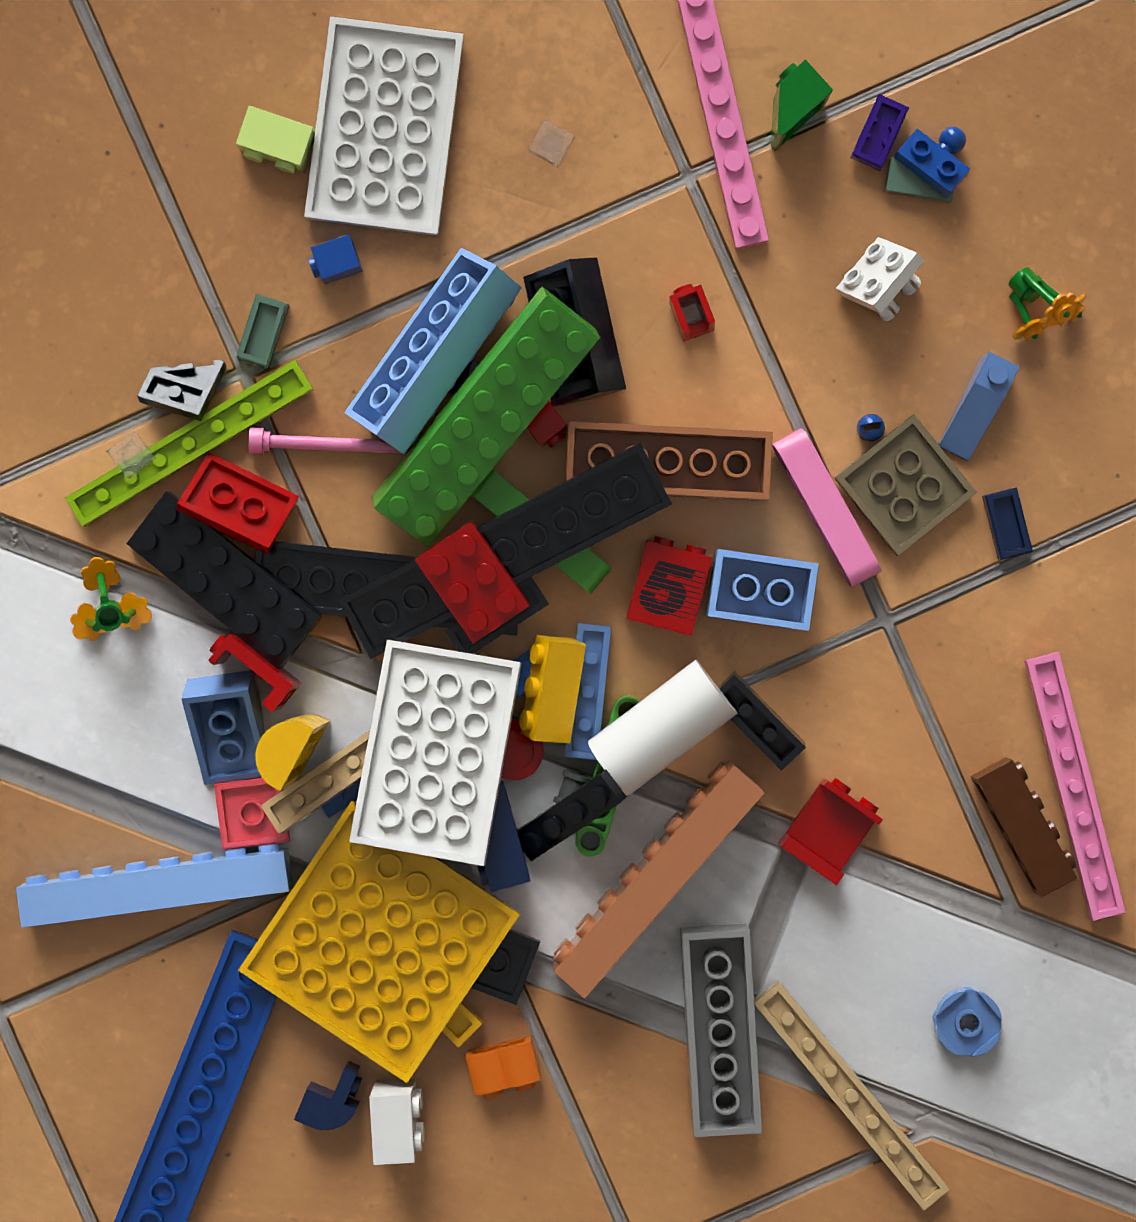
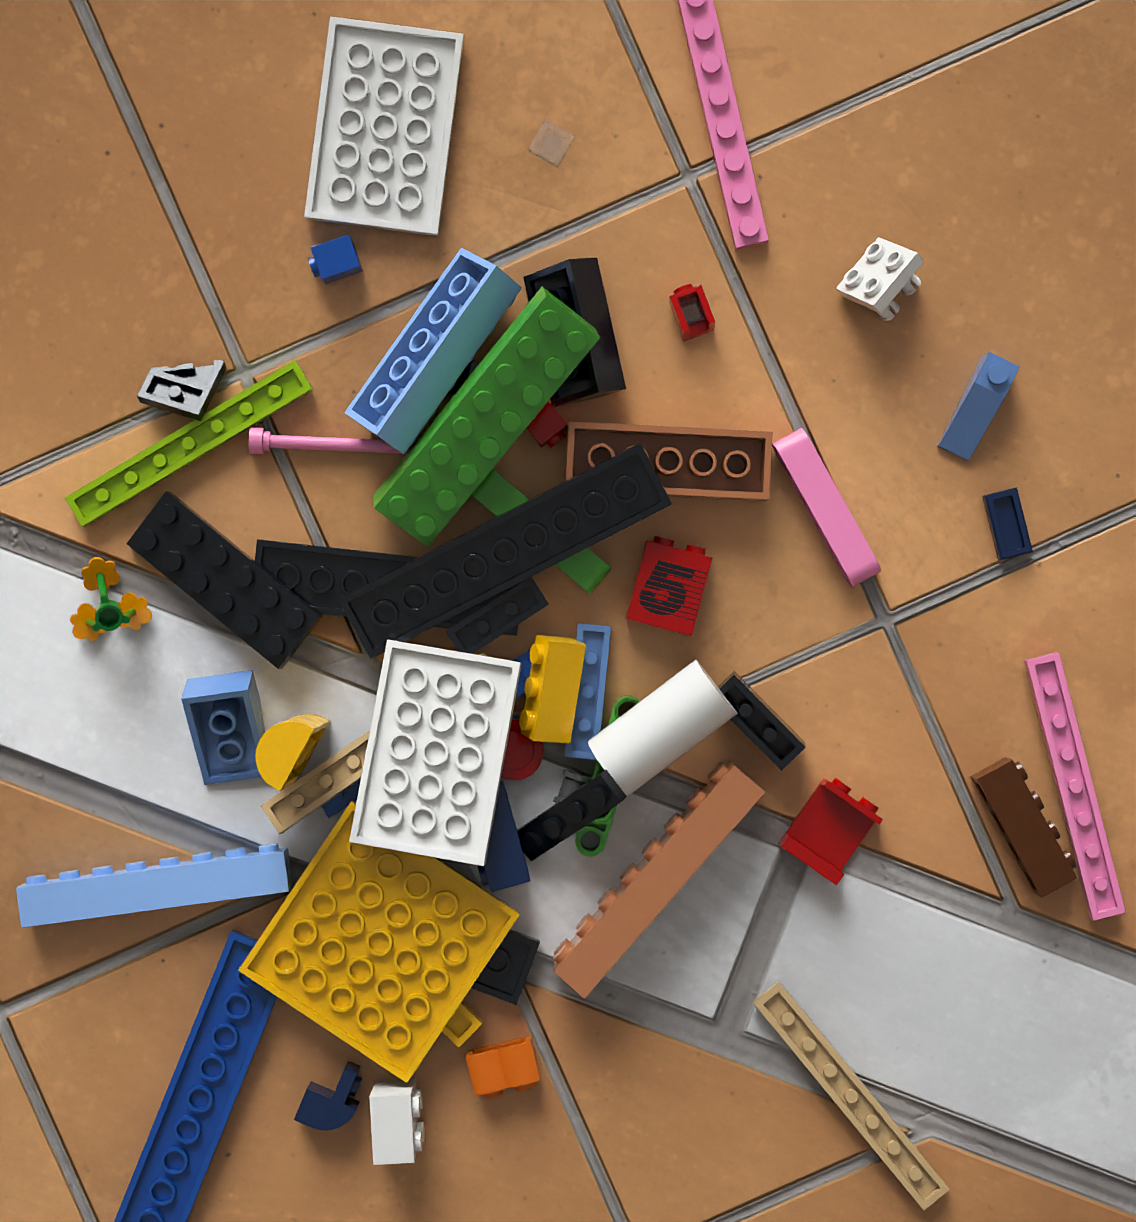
(131, 454): clear plate -> none
(237, 502): red plate -> none
(241, 815): coral tile -> none
(262, 331): sand green tile -> none
(276, 140): yellowish green brick -> none
(282, 681): red panel -> none
(472, 582): red plate -> none
(721, 1030): light grey brick -> none
(762, 589): light blue brick -> none
(797, 99): green slope -> none
(870, 435): blue hinge -> none
(879, 132): dark purple plate -> none
(905, 182): sand green tile -> none
(905, 485): dark tan plate -> none
(935, 161): blue plate -> none
(965, 1041): medium blue plate -> none
(1029, 288): plant -> none

